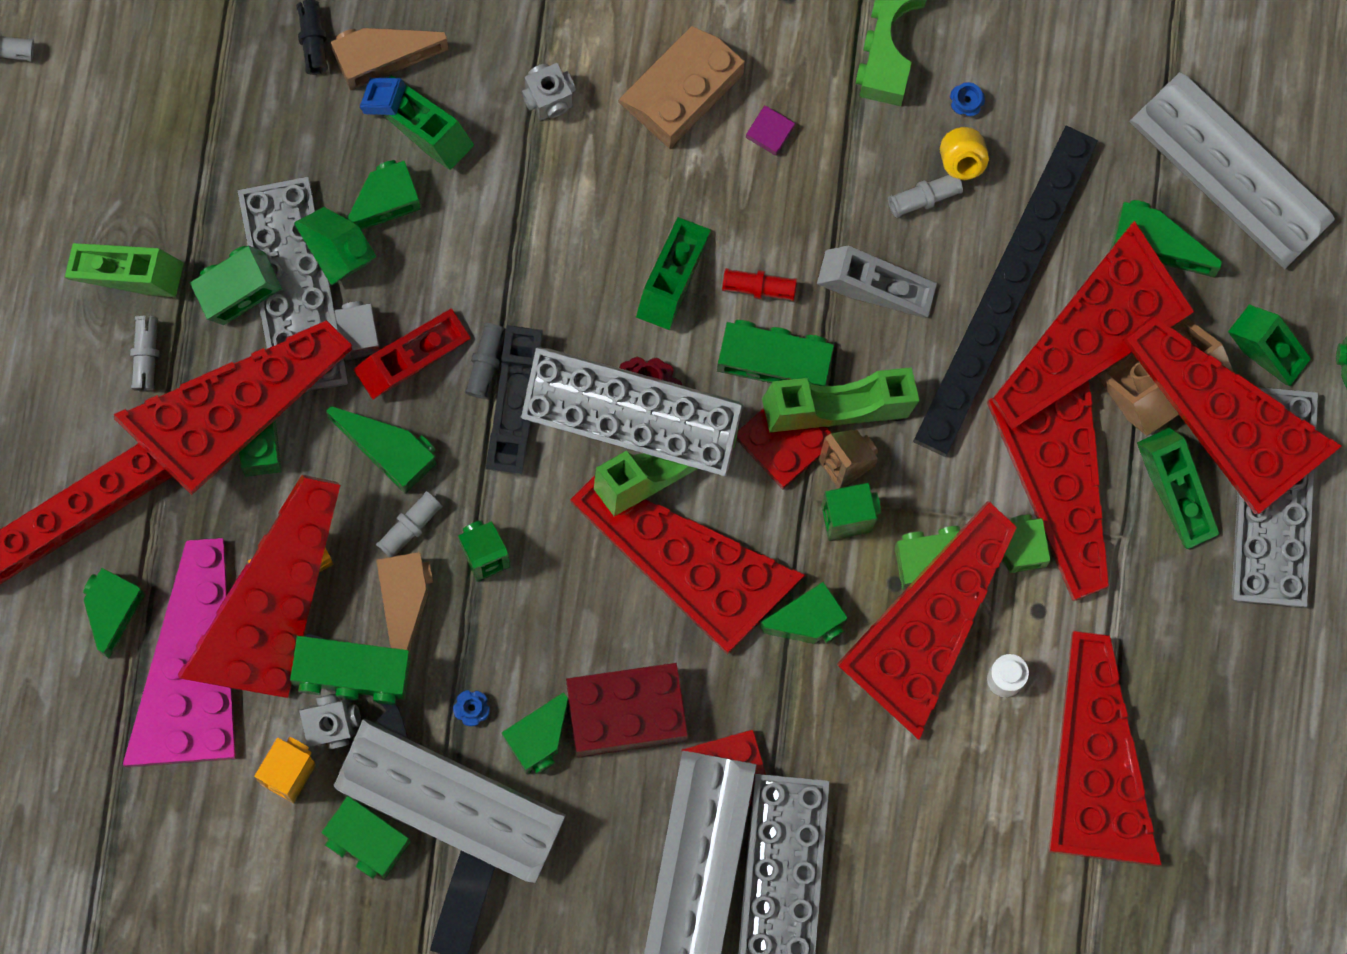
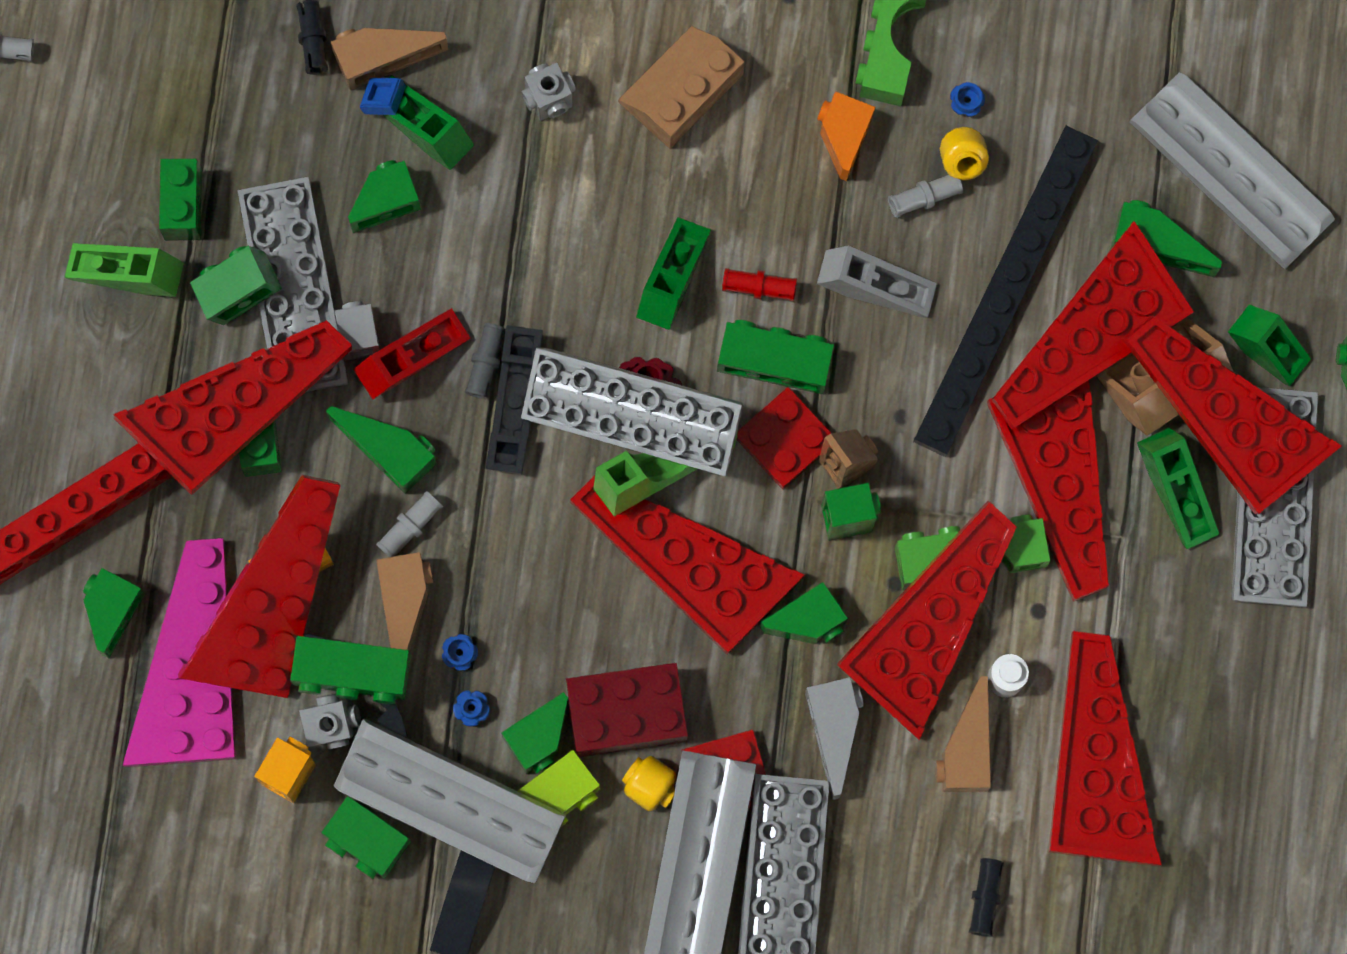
(144, 353): light grey pin -> none
(180, 199): none -> green brick
(335, 244): green slope -> none
(461, 642): none -> blue plate
(484, 549): green slope -> none
(564, 786): none -> lime brick
(650, 783): none -> yellow head
(770, 130): magenta tile -> none
(803, 405): bright green arch -> none
(834, 719): none -> light grey slope
(844, 130): none -> orange slope
(967, 753): none -> medium nougat slope
(986, 897): none -> black pin

